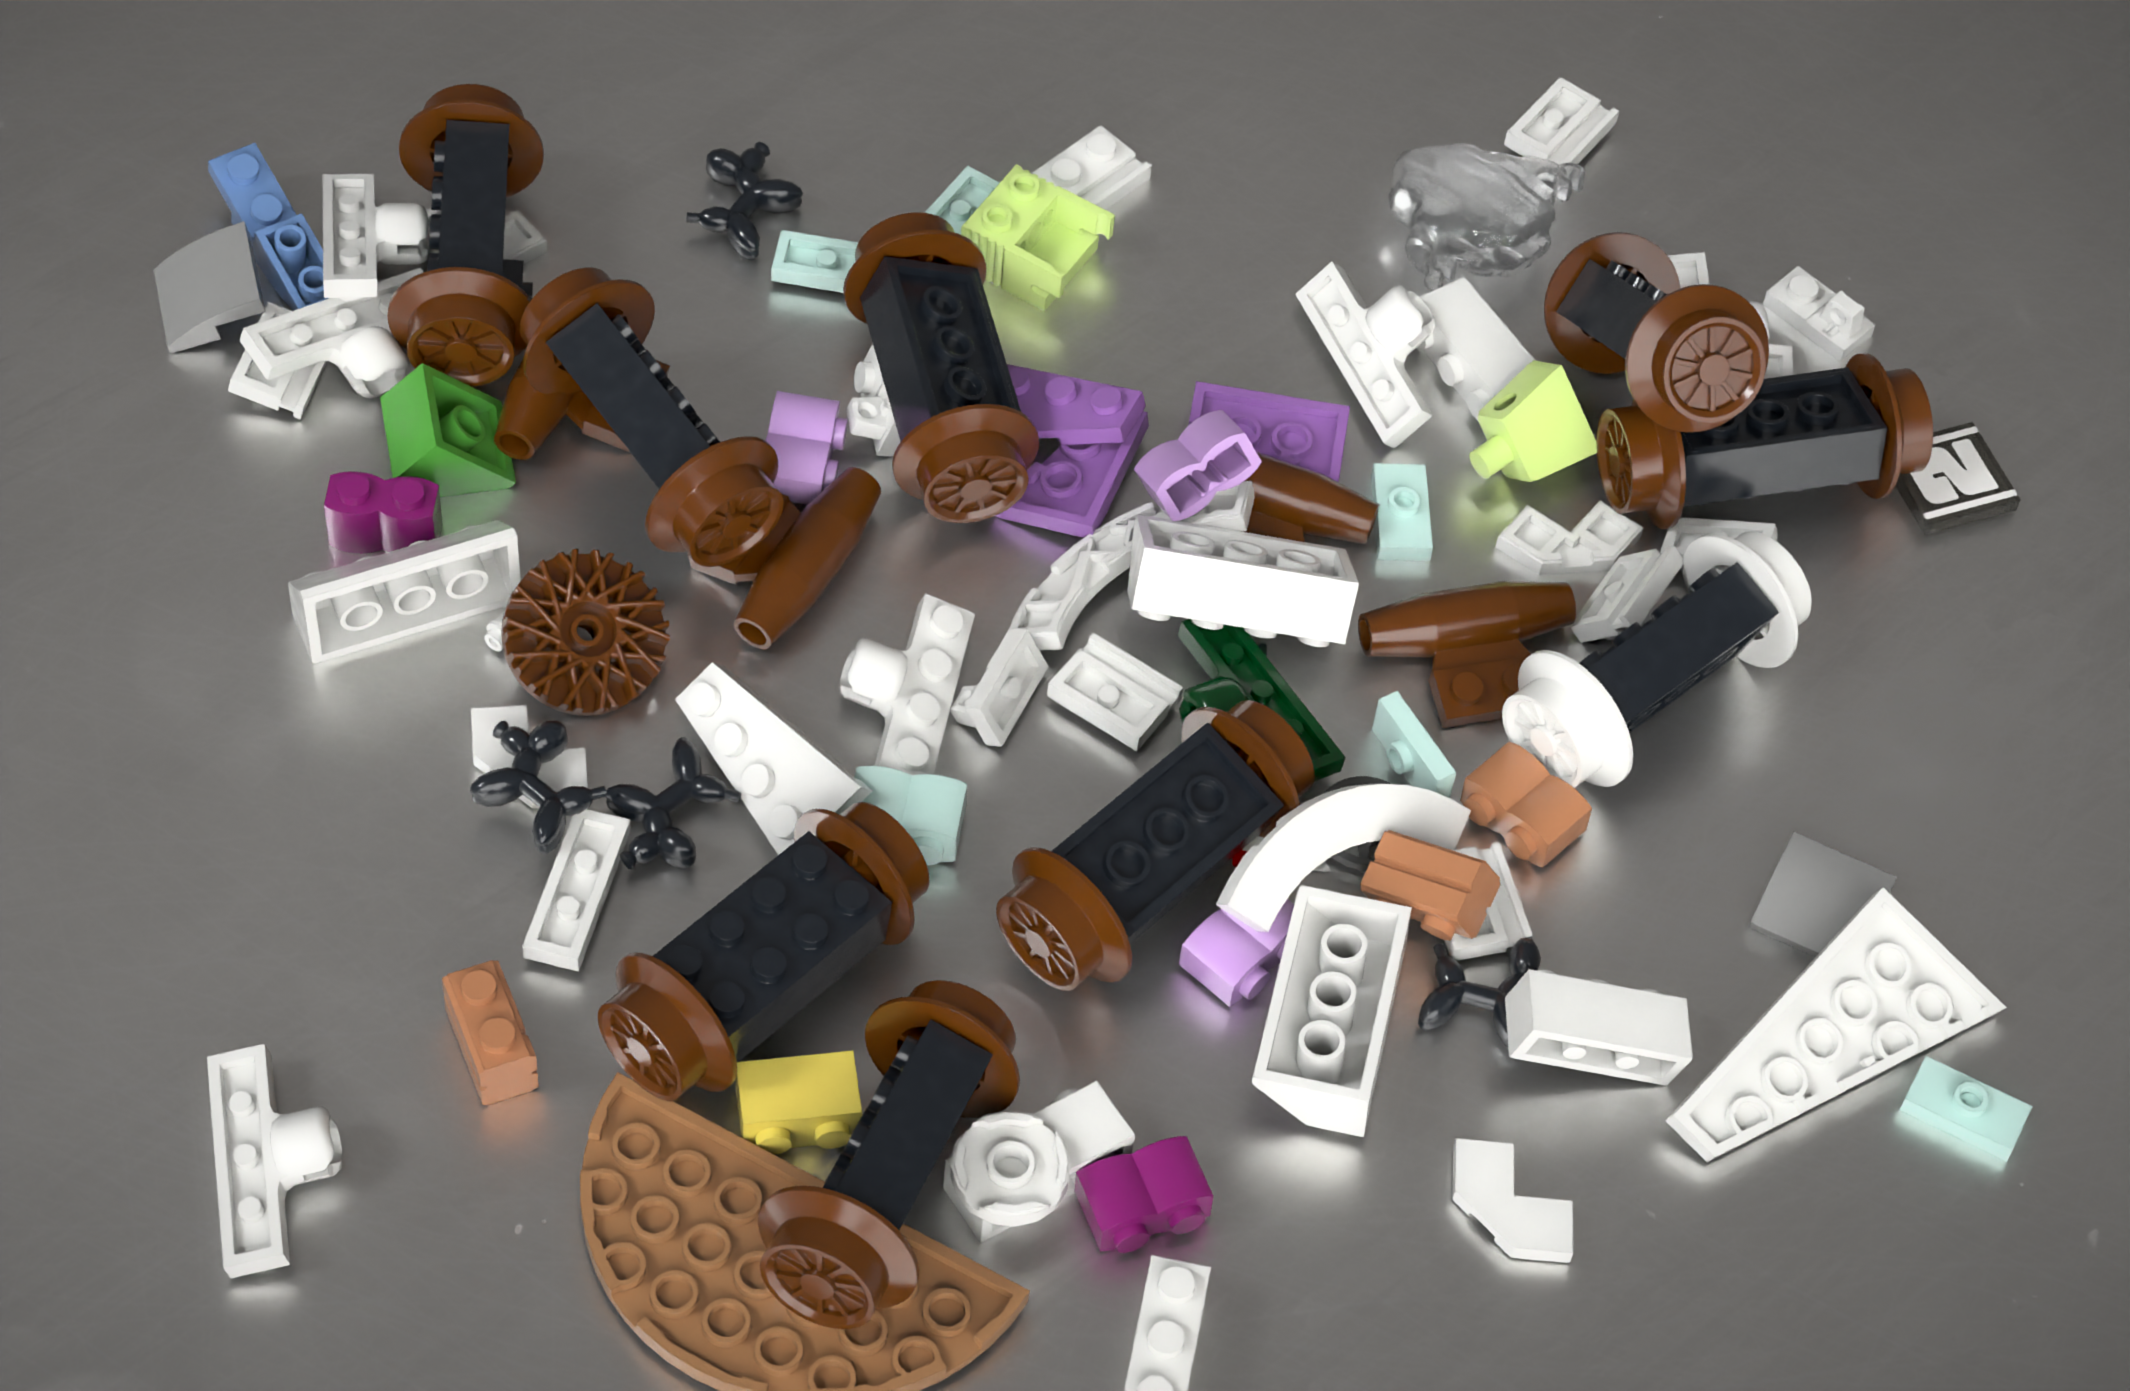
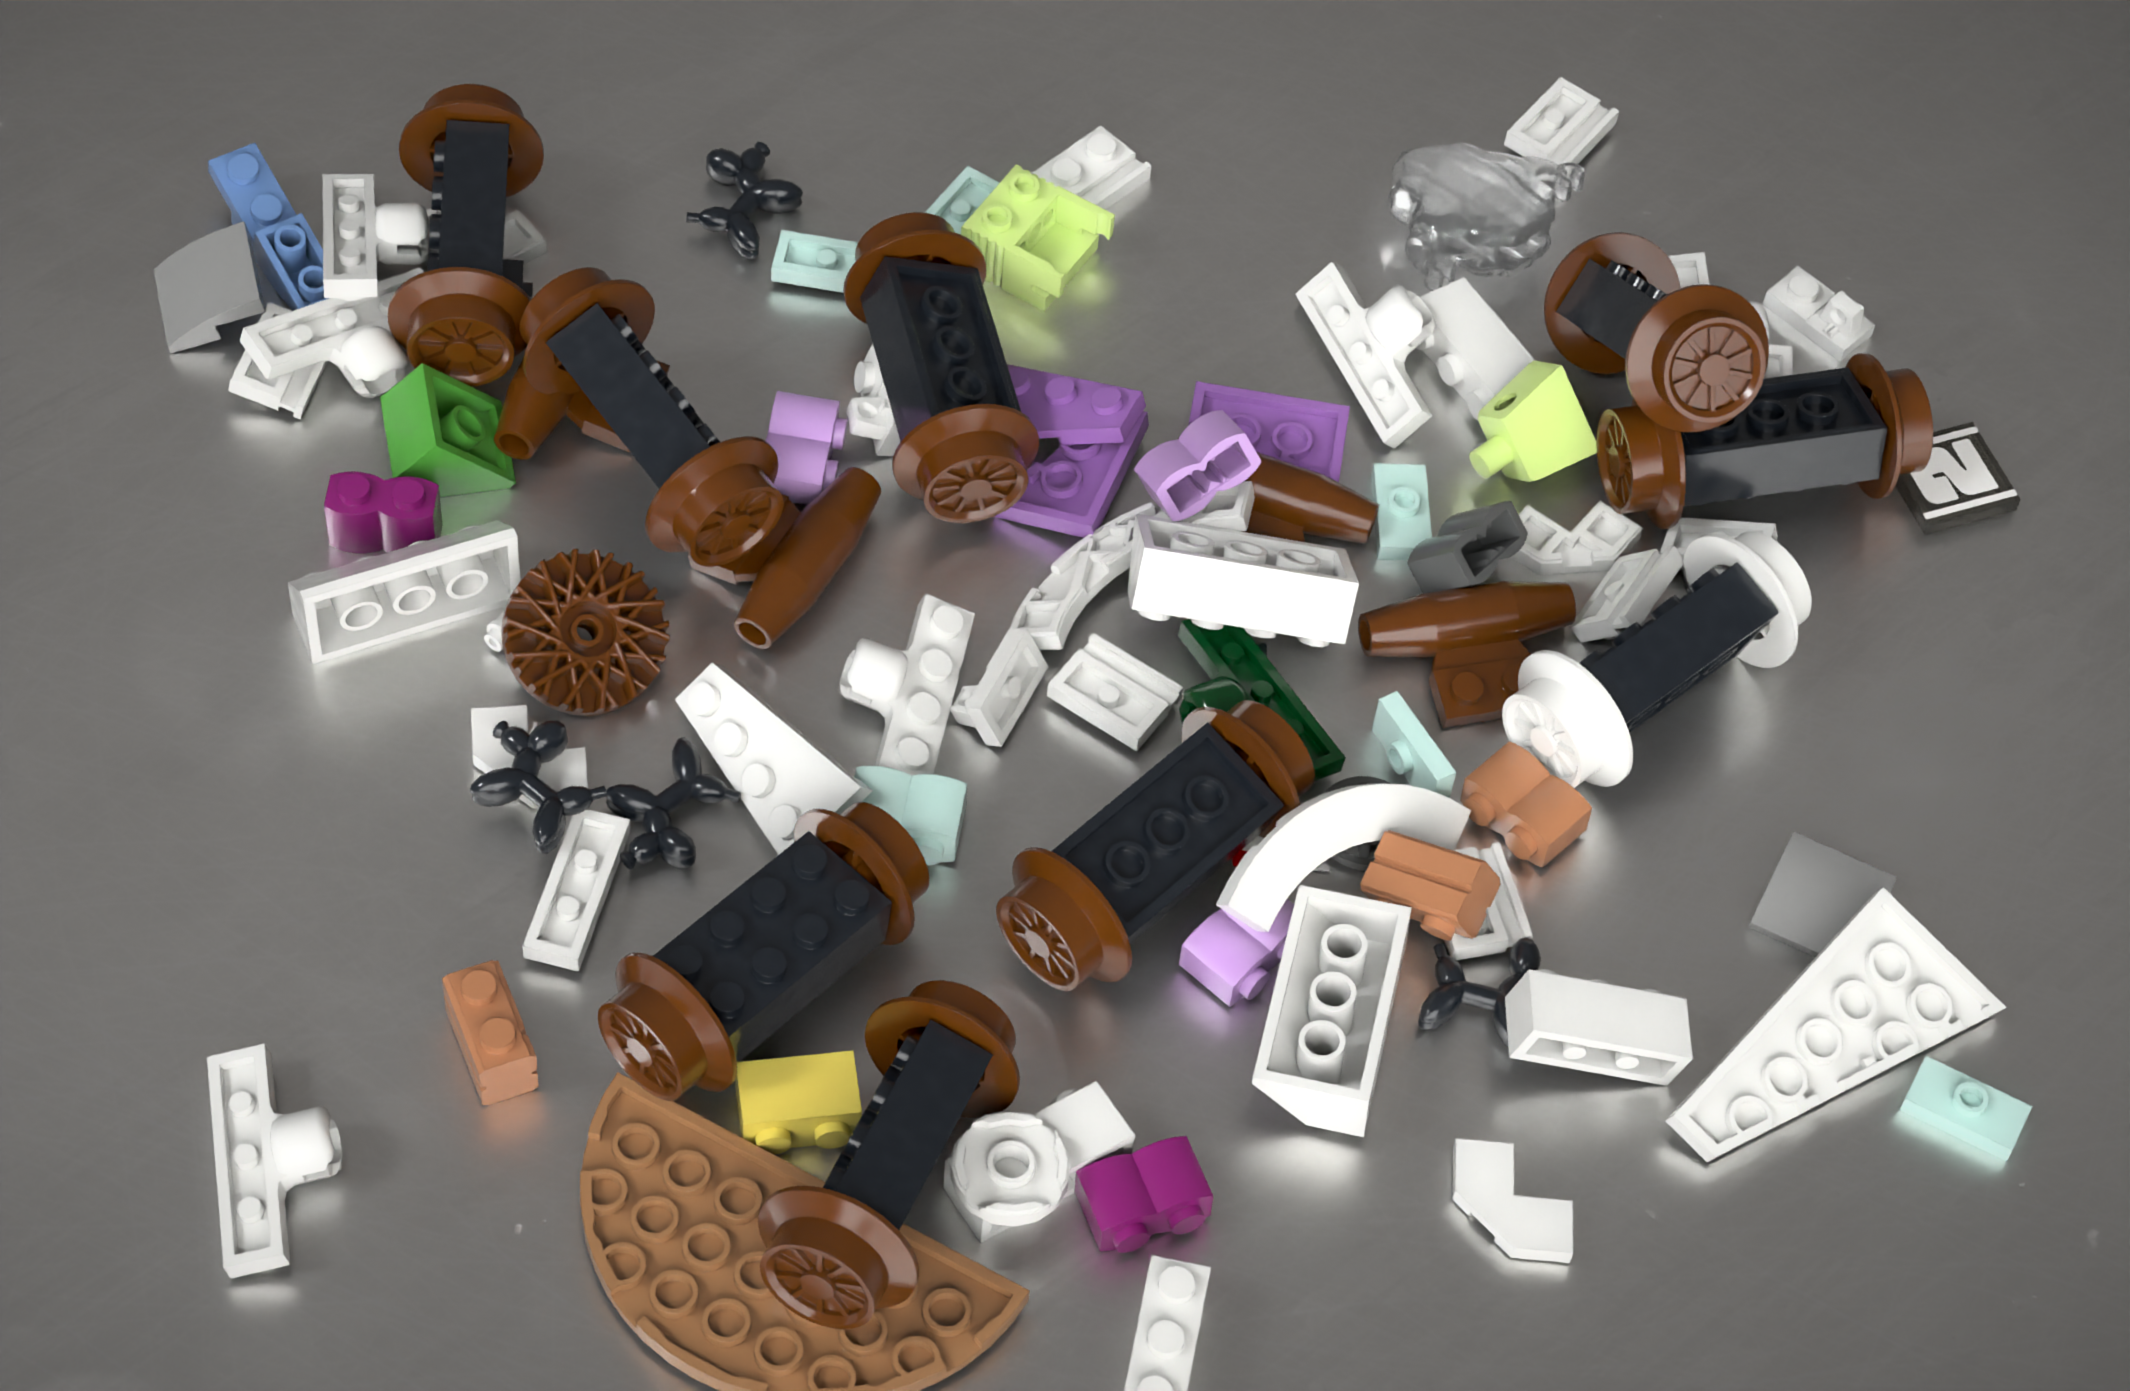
(1468, 548): none -> dark grey brick

